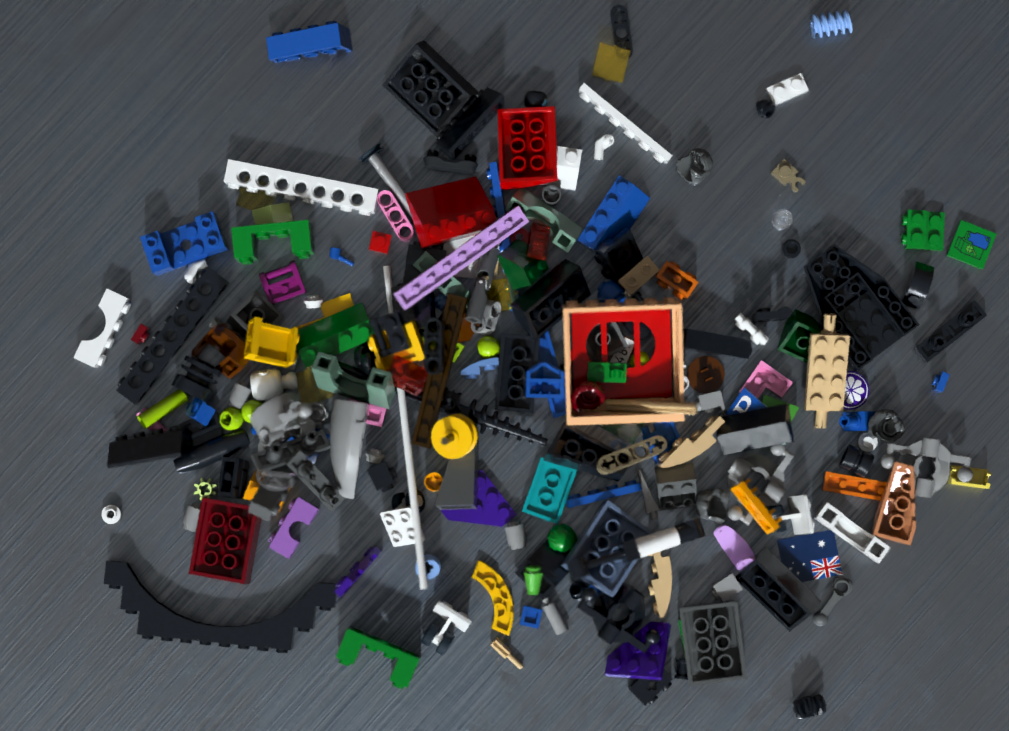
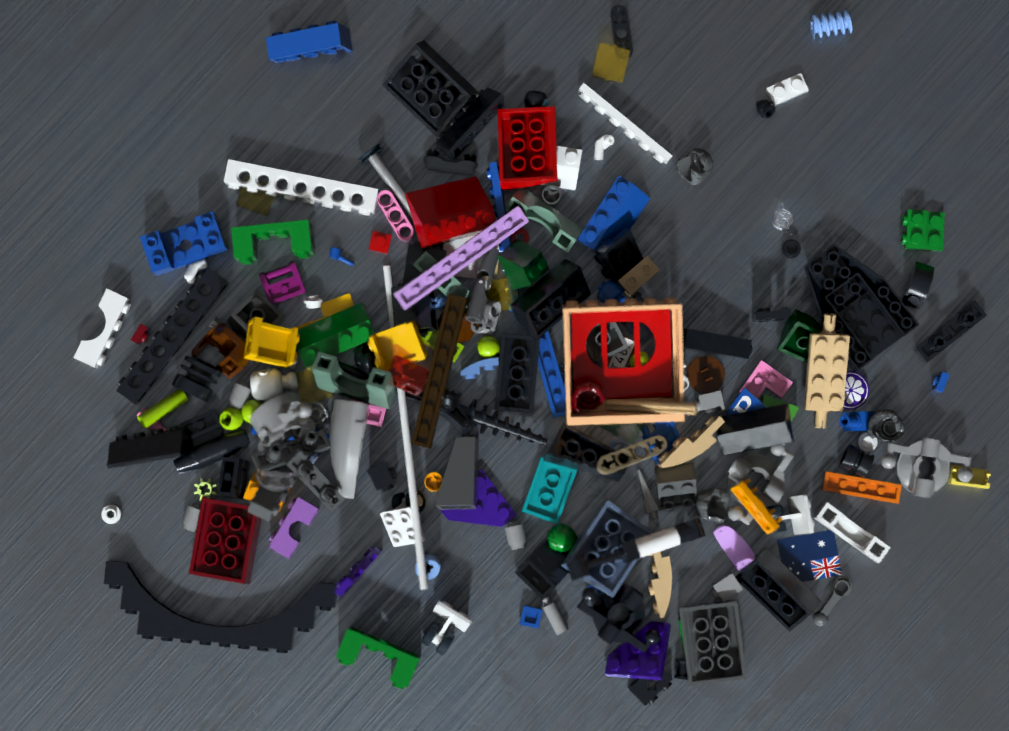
(200, 411): blue bracket -> none
(273, 214): yellowish green slope -> none
(374, 456): white plate -> none
(395, 331): black plate -> none
(429, 337): black beam -> none
(454, 436): yellow wheel -> none
(500, 596): yellow tile -> none
(505, 652): tan axle -> none
(533, 579): bright green cone -> none
(538, 239): clear red slope -> none
(544, 381): blue slope -> none
(576, 590): black plate -> none
(595, 495): blue plate -> none
(606, 372): green plate -> none
(676, 280): orange brick -> none
(744, 324): white plate -> none
(786, 173): dark tan plate -> none
(809, 706): black gear -> none
(896, 509): nougat wedge -> none
(971, 244): green tile -> none

